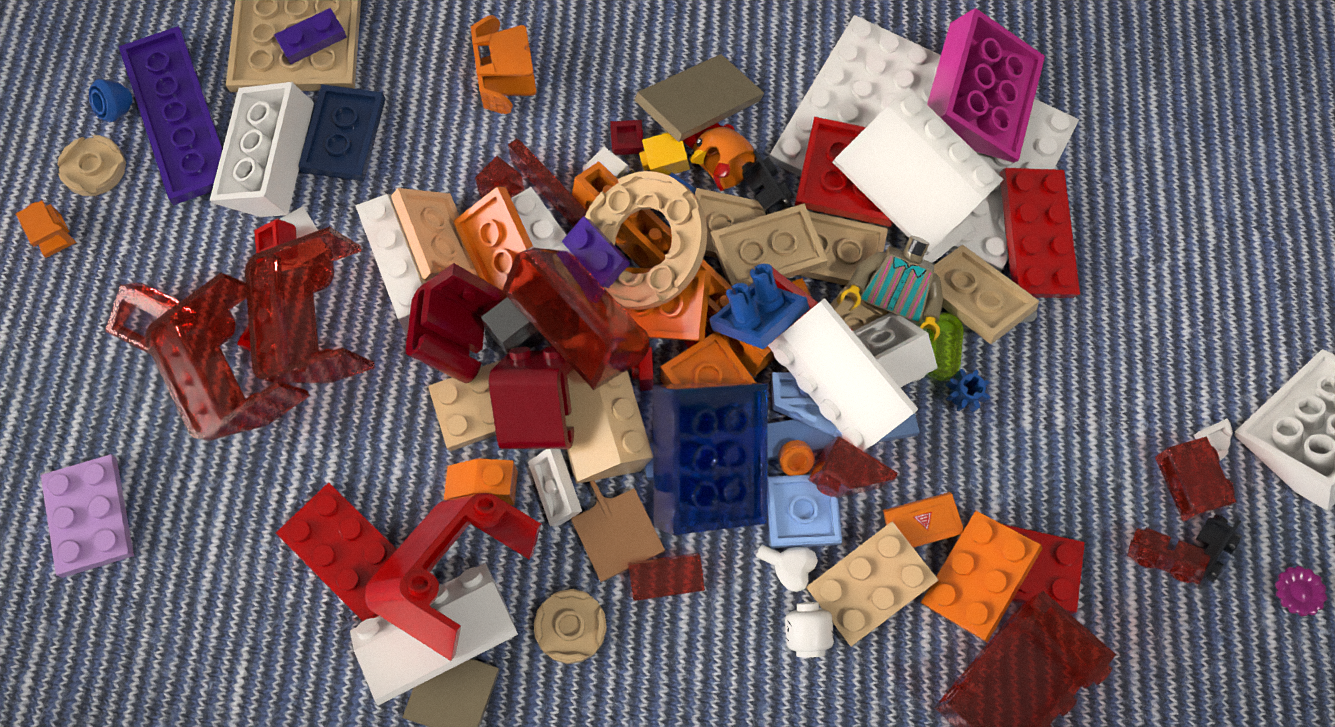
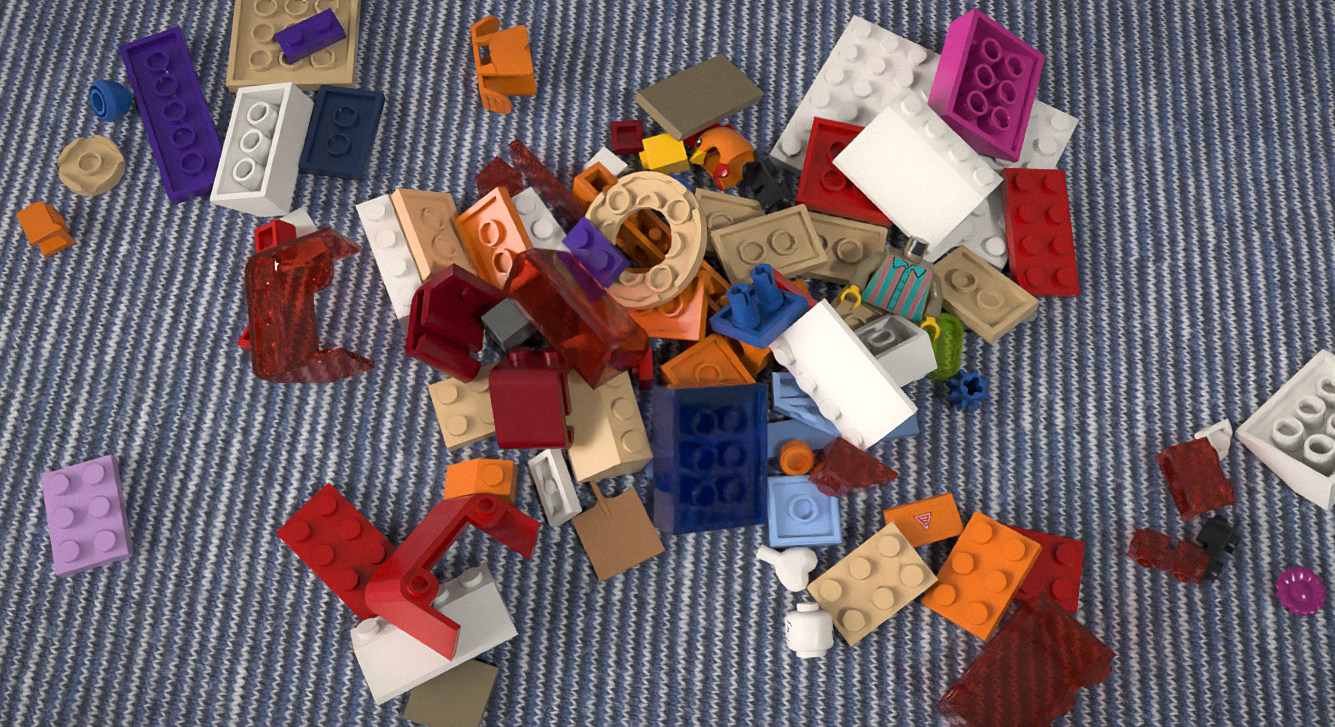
(127, 299): clear red tile -> none
(196, 373): clear red windscreen -> none
(570, 626): tan tile -> none
(666, 576): clear red tile -> none

